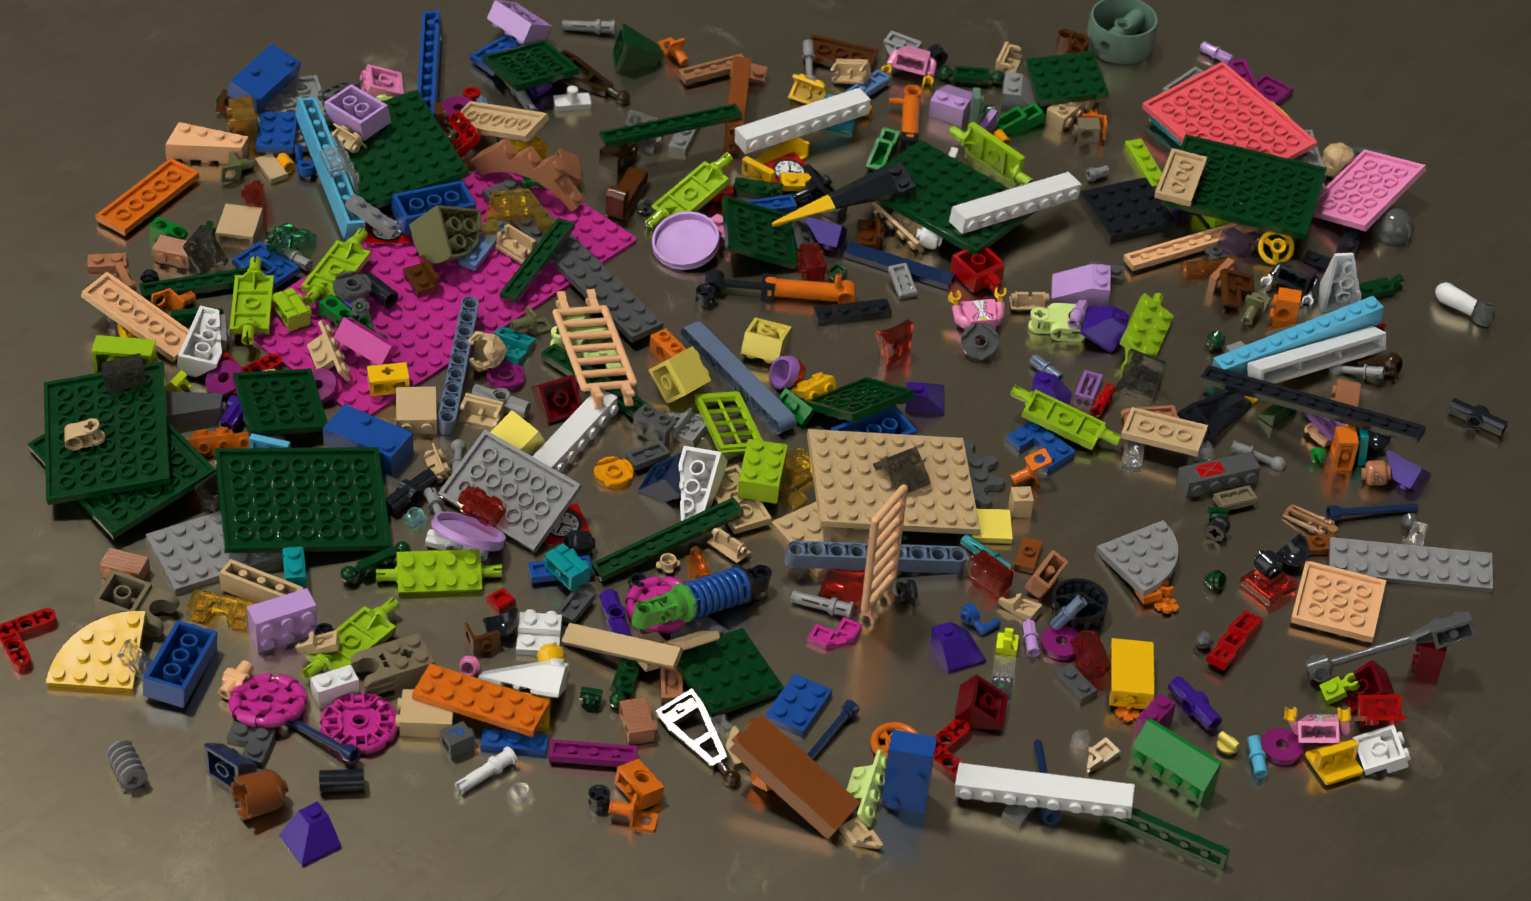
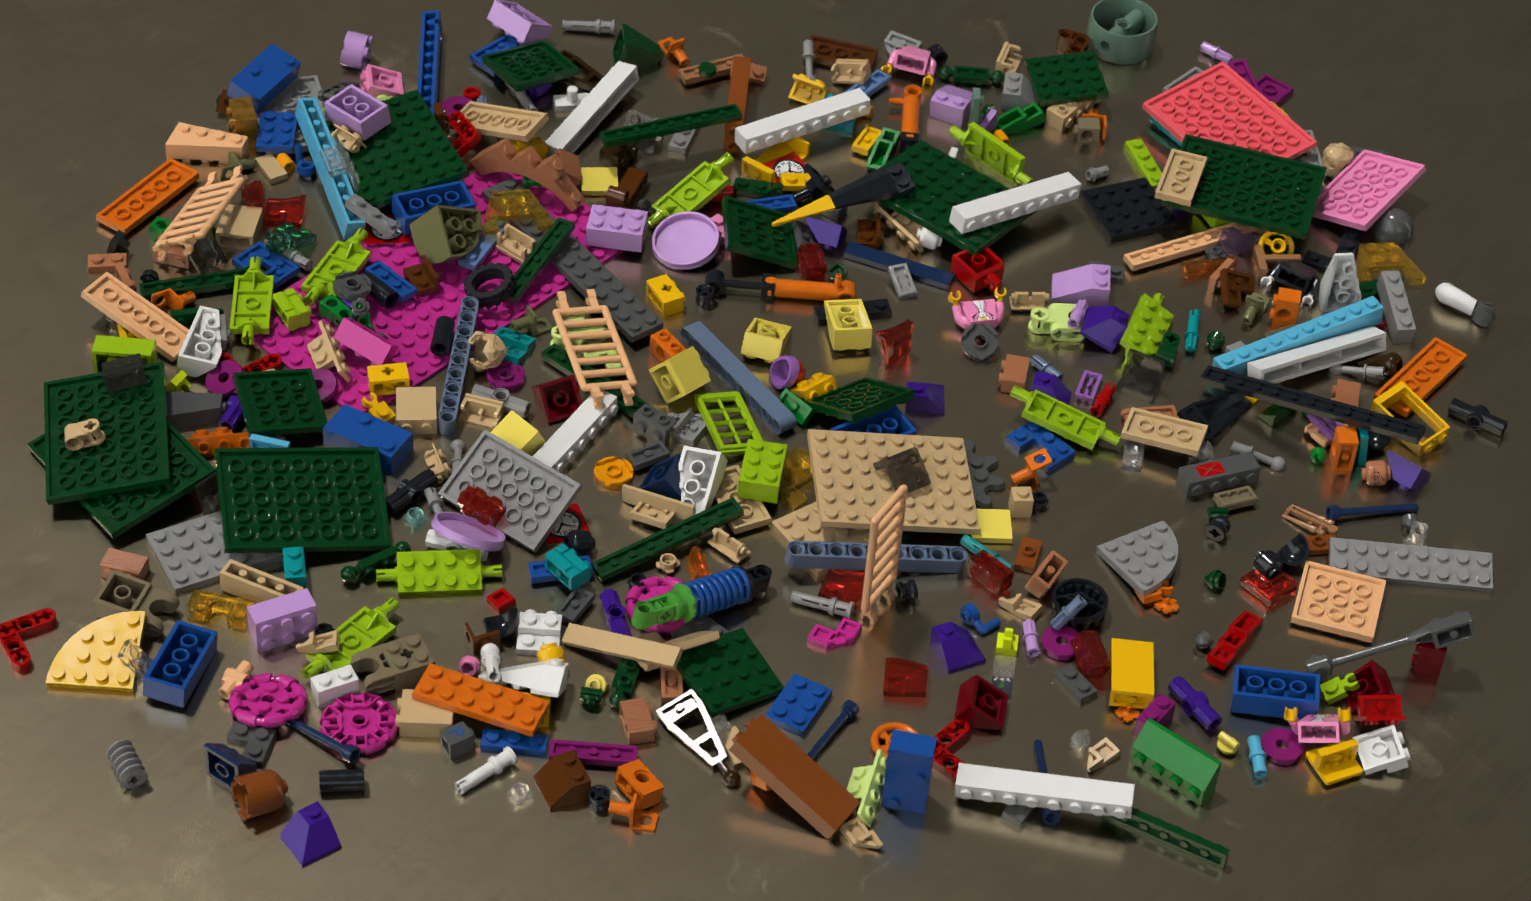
(118, 243): none -> pearl dark grey tile
(200, 213): none -> light nougat bar
(285, 211): none -> clear red plate
(356, 50): none -> lavender brick
(376, 409): none -> yellow plate
(392, 279): none -> blue plate
(442, 336): none -> black pin
(486, 273): none -> black tyre
(491, 659): none -> white pin
(563, 781): none -> reddish brown slope
(593, 108): none -> white brick
(597, 180): none -> light yellow tile
(597, 681): none -> light yellow plate
(616, 228): none -> lavender brick
(655, 508): none -> tan bracket
(665, 295): none -> yellow brick
(707, 69): none -> dark green tile
(848, 324): none -> light yellow slope
(866, 140): none -> yellow plate
(905, 678): none -> clear red plate
(1014, 372): none -> nougat brick
(1040, 500): none -> black plate
(1168, 349): none -> dark green piece
(1192, 335): none -> teal axle
(1265, 263): none -> medium nougat bracket
(1271, 690): none -> blue brick
(1385, 257): none -> clear yellow wing
(1396, 307): none -> light grey brick
(1425, 372): none -> orange plate
(1435, 422): none -> yellow window

